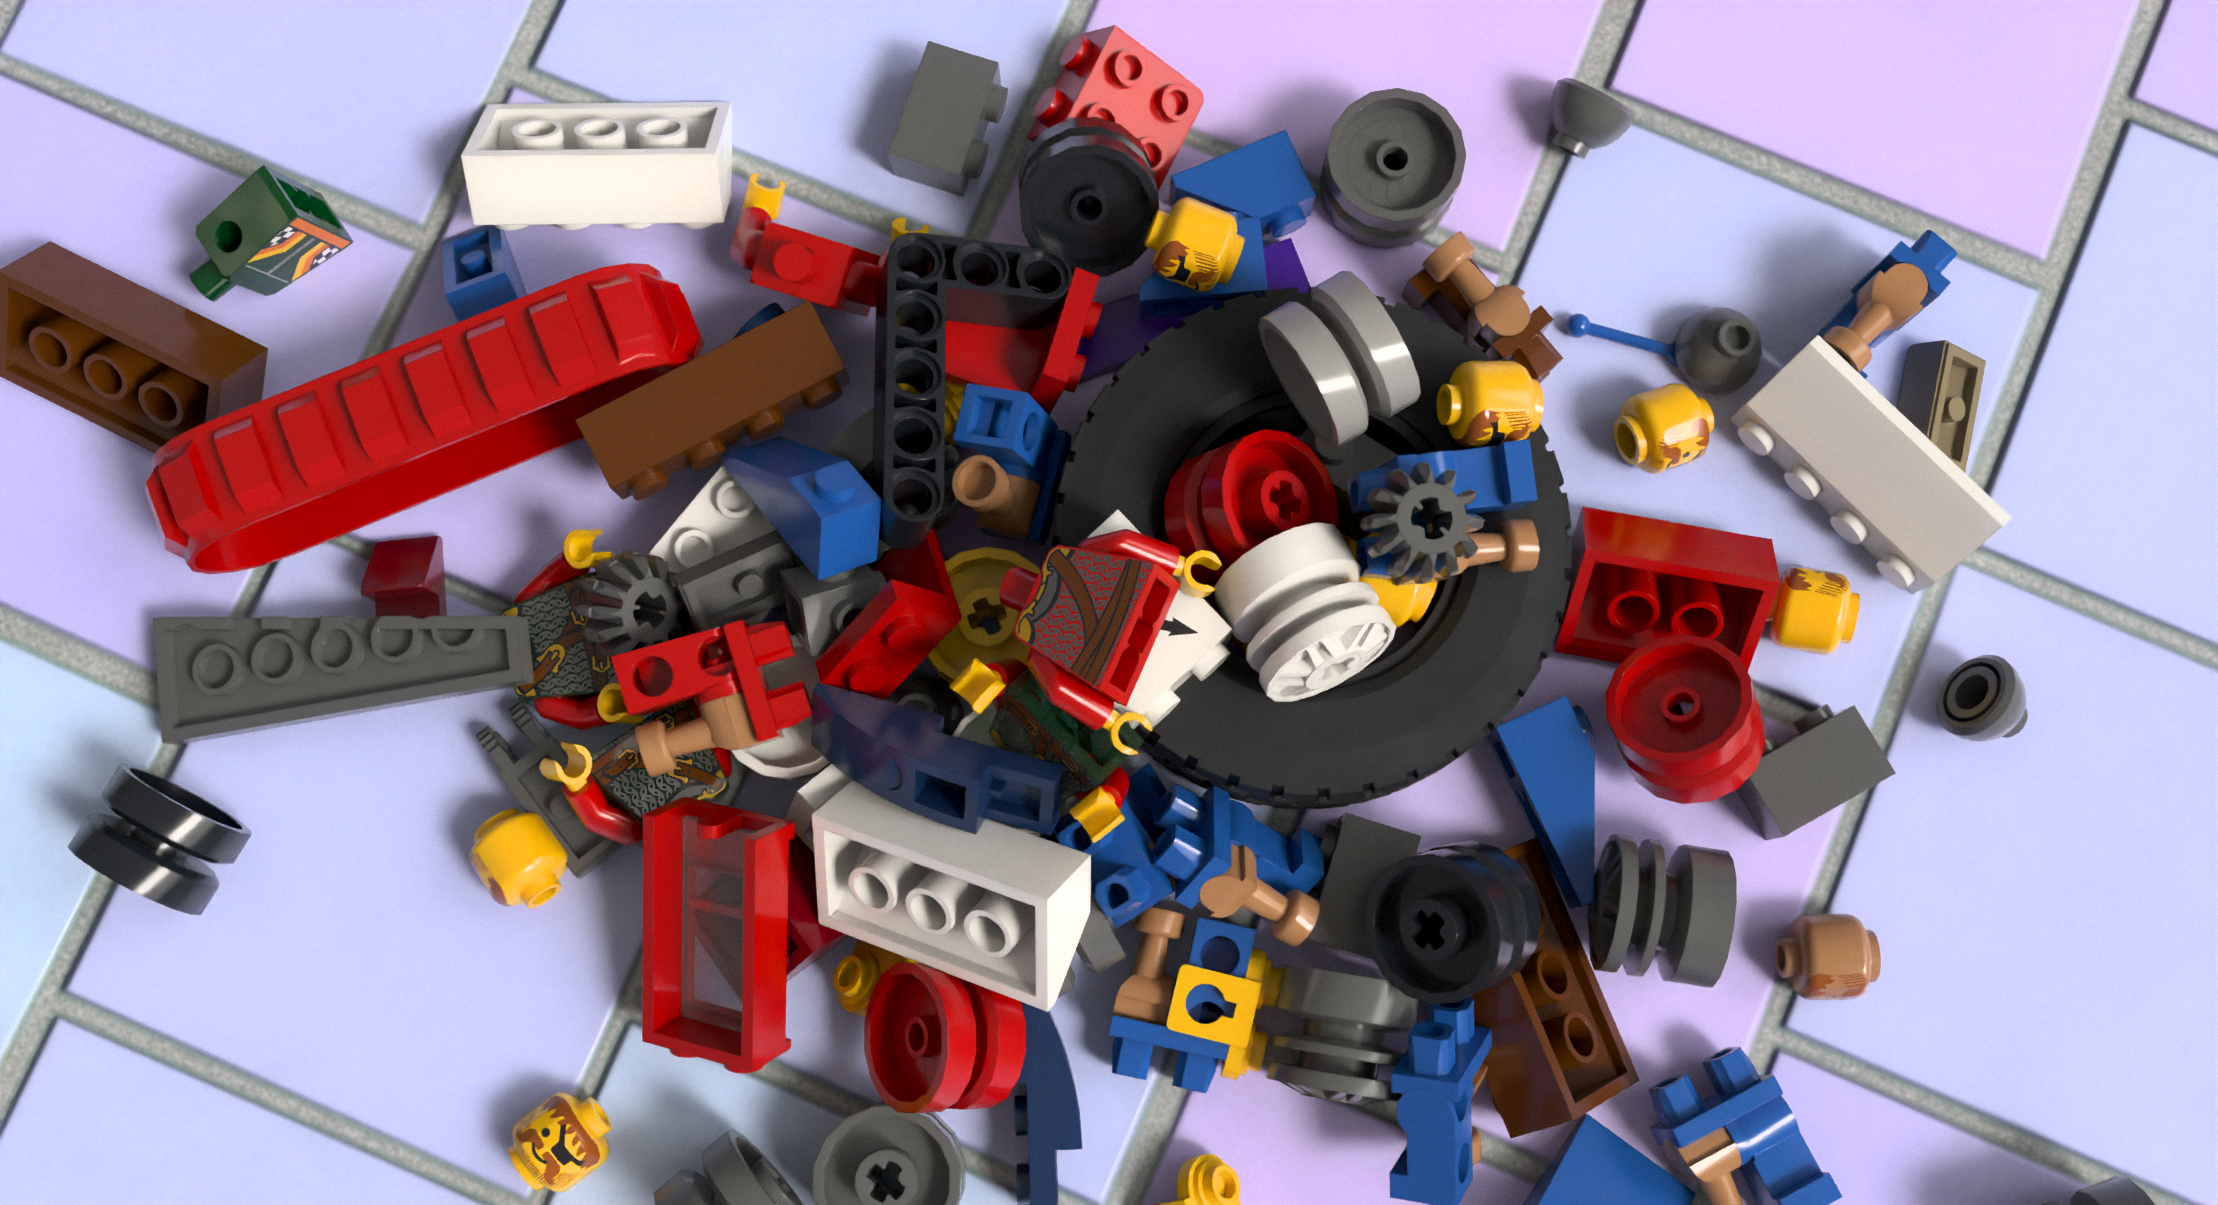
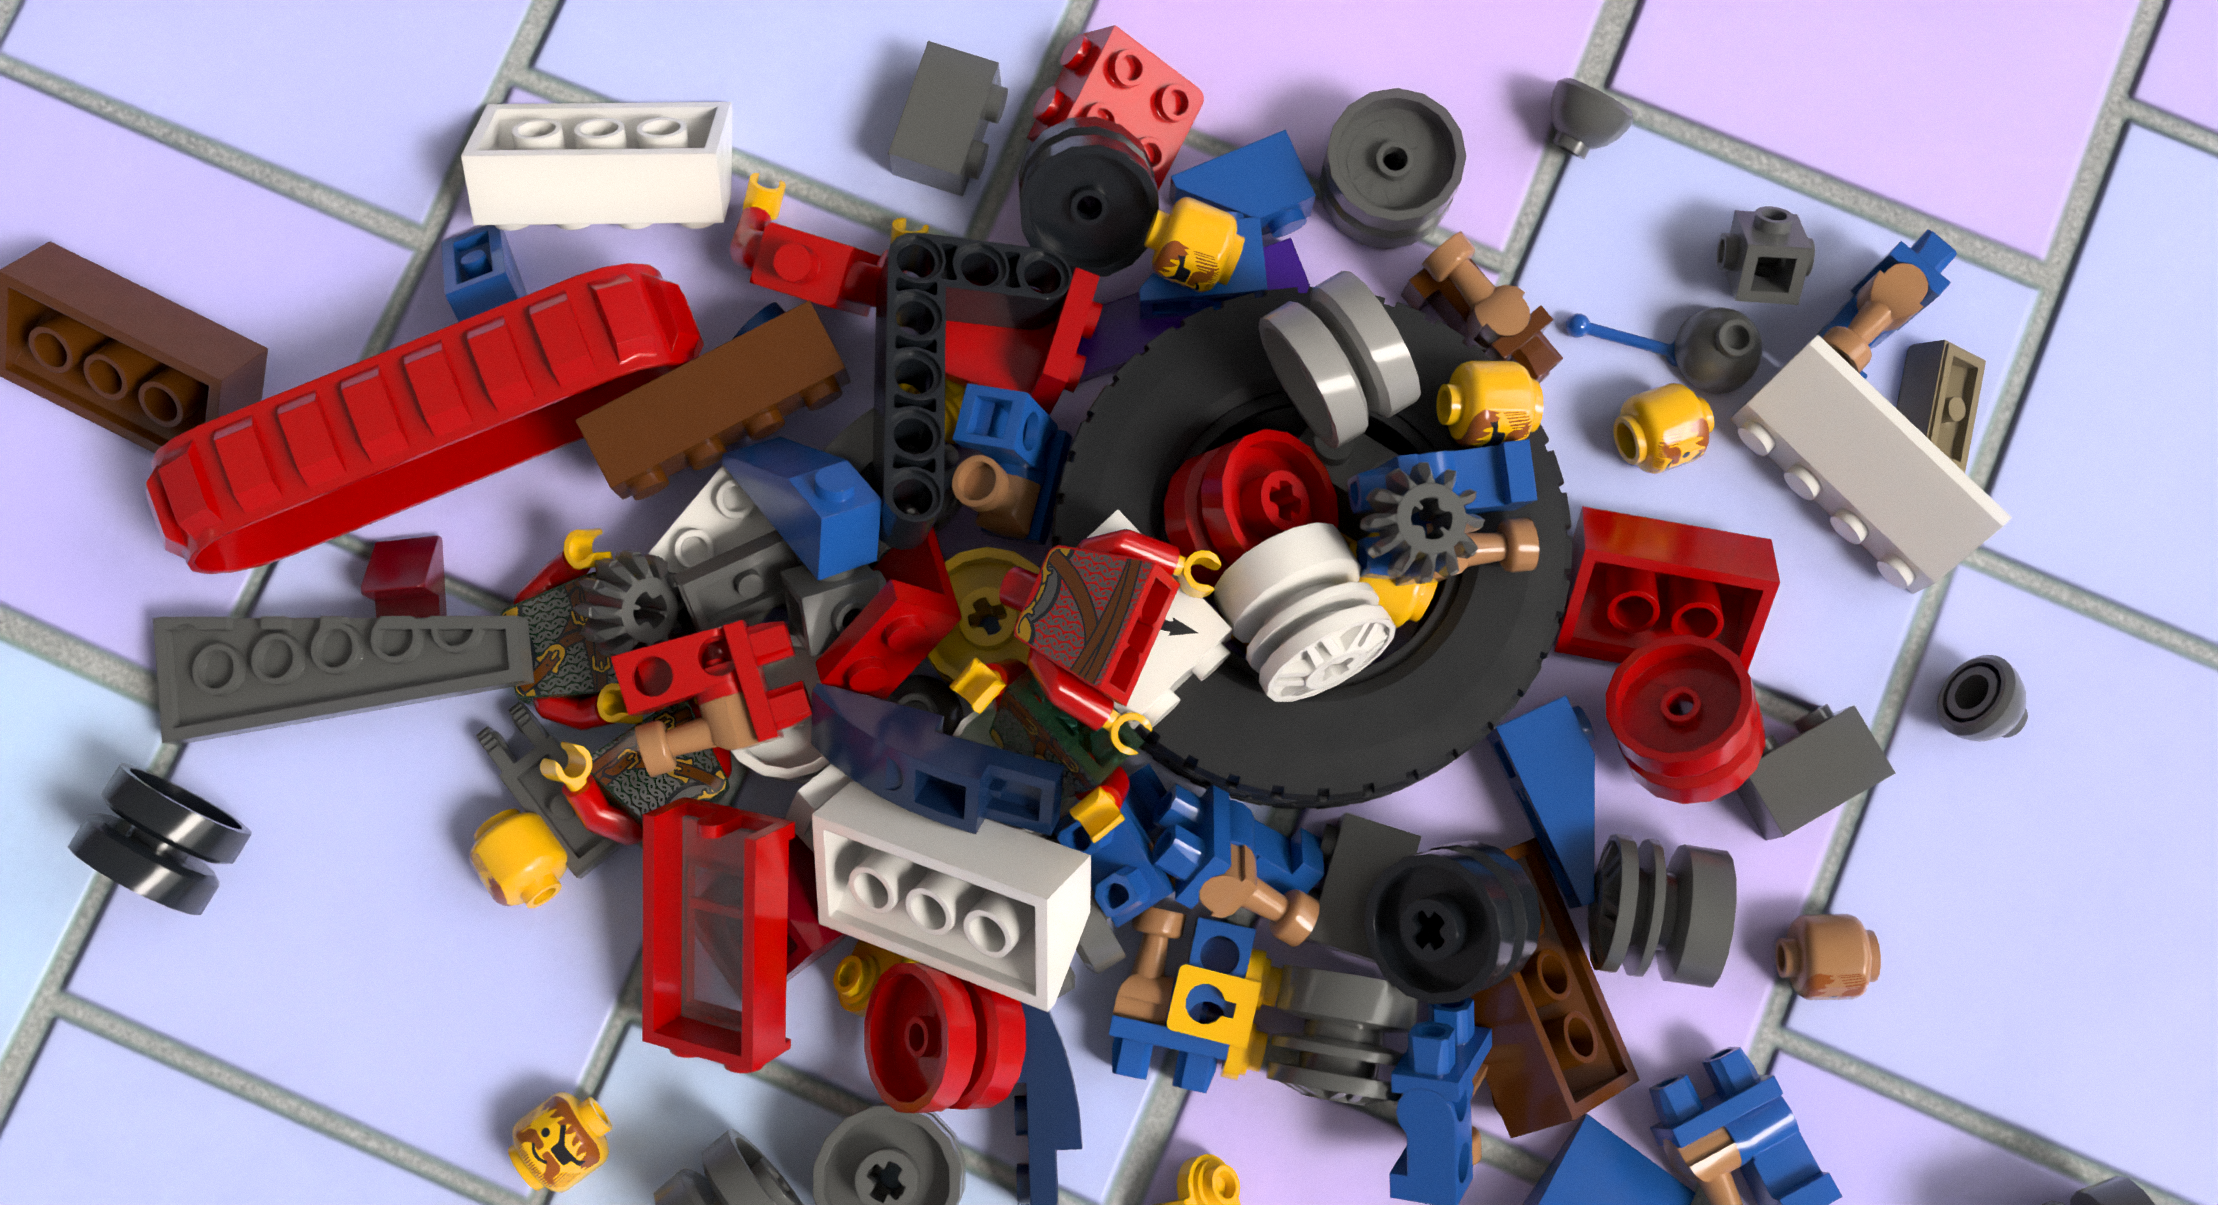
(266, 236): dark green torso -> none
(1766, 256): none -> dark grey brick
(1813, 610): yellow head -> none

